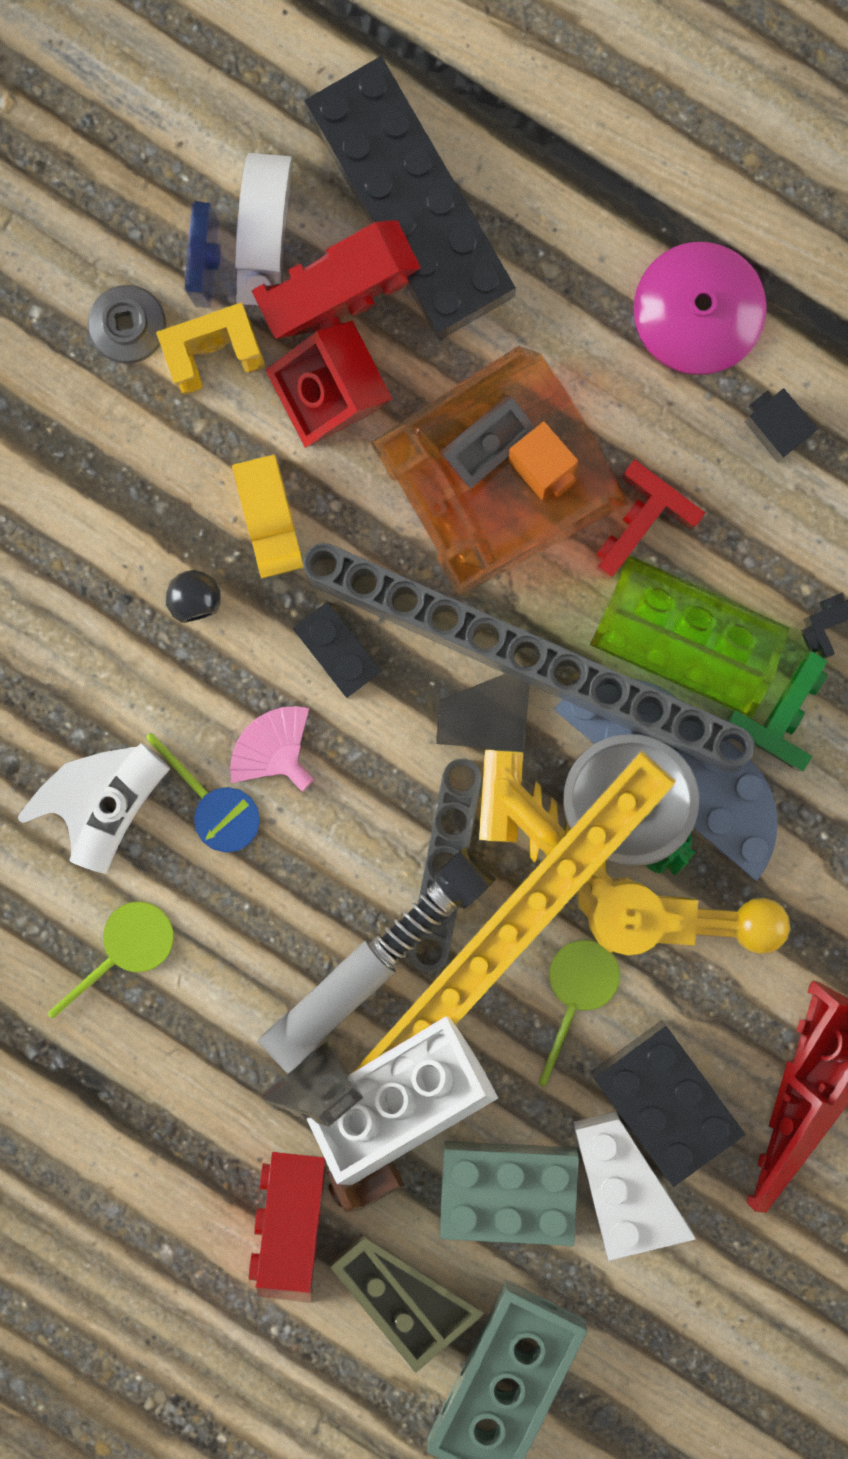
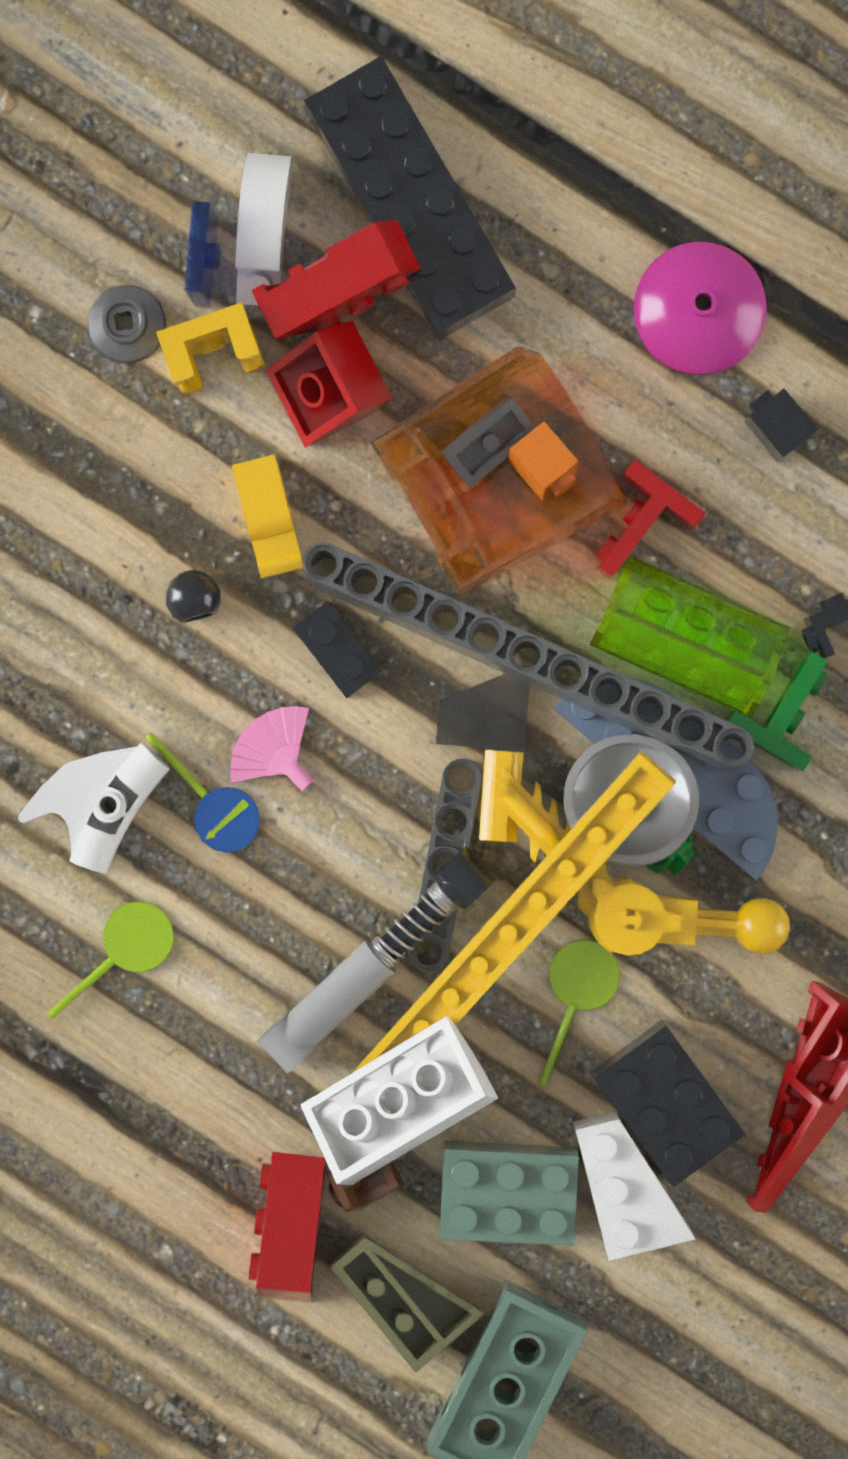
(316, 1088): clear smoke wing -> none

